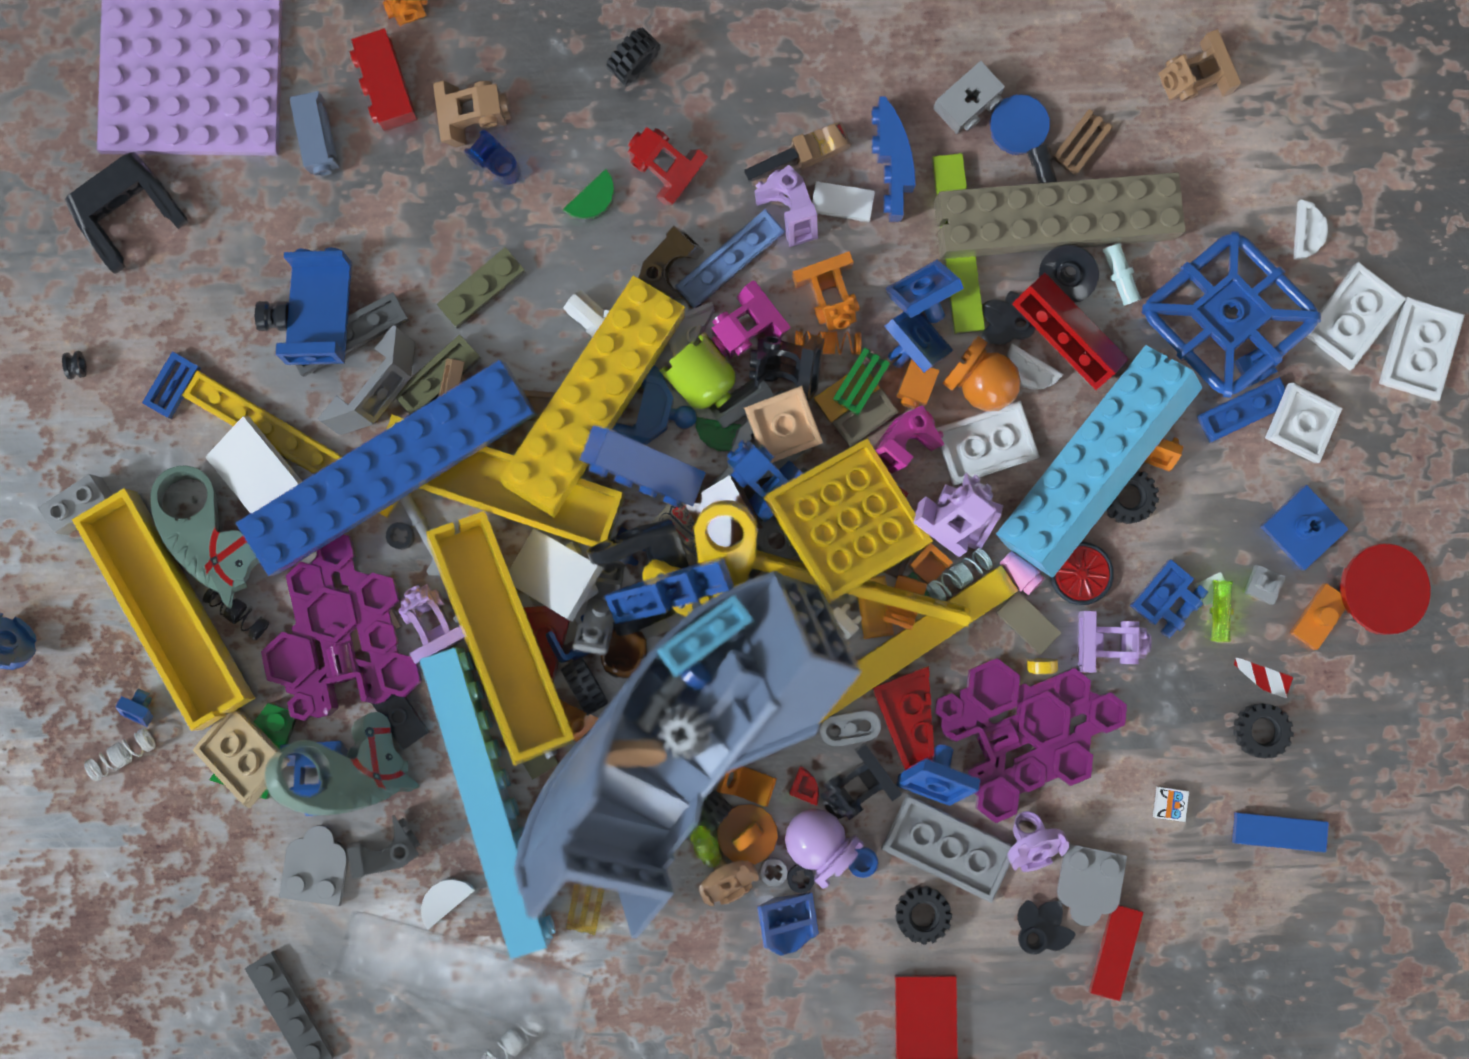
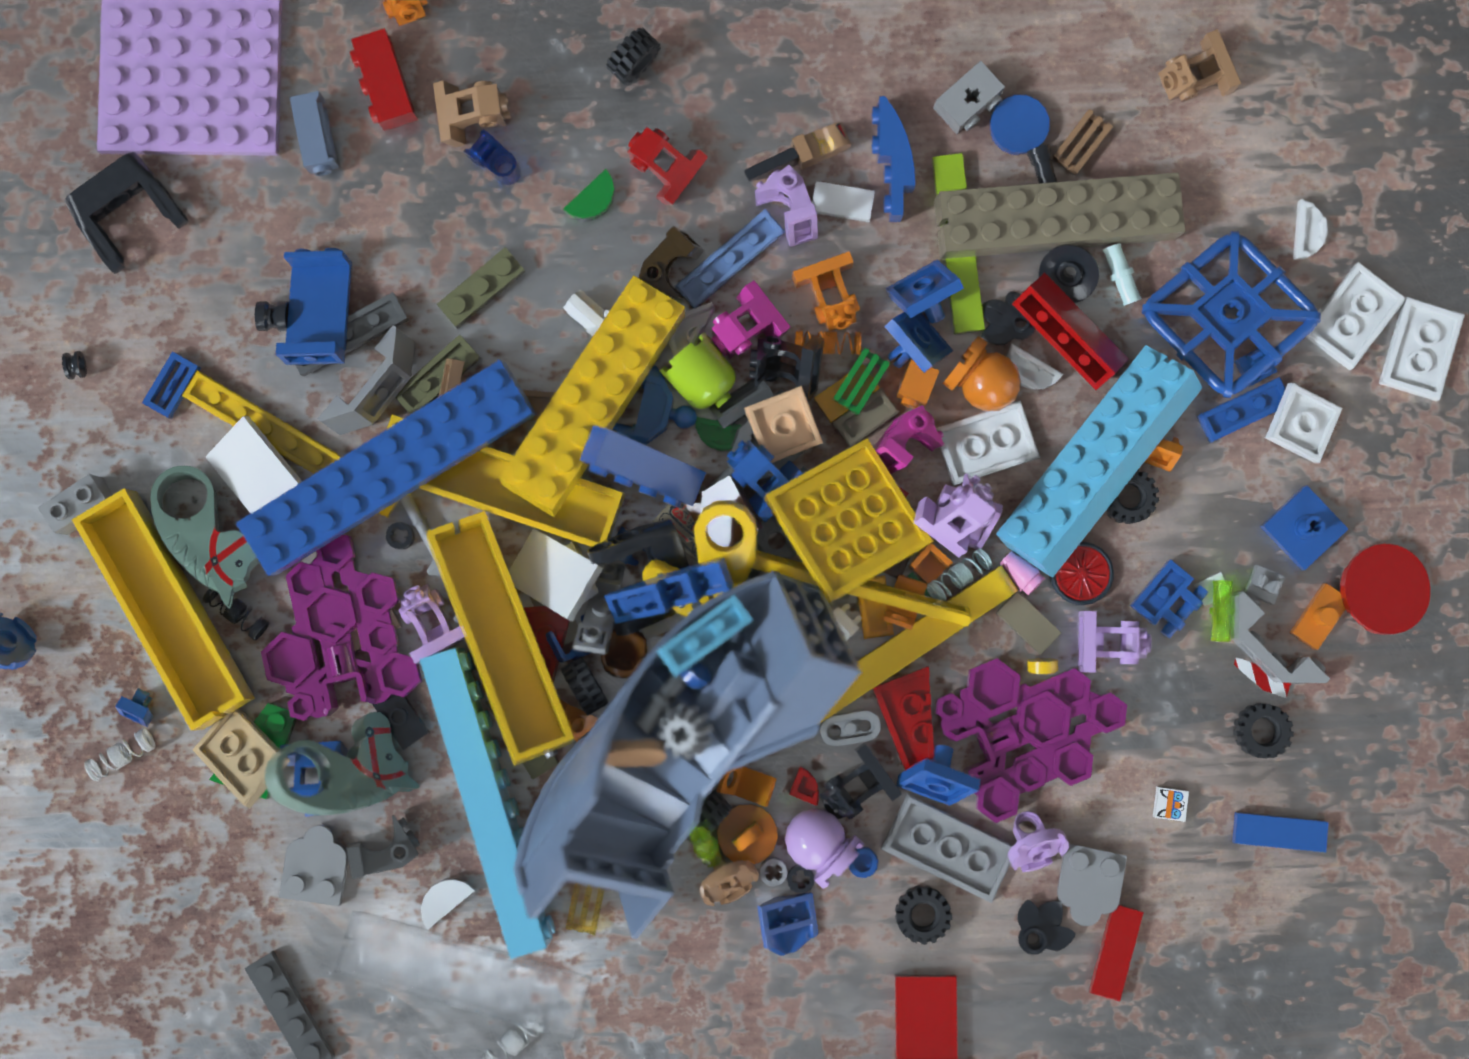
(1245, 615): none -> light grey slope

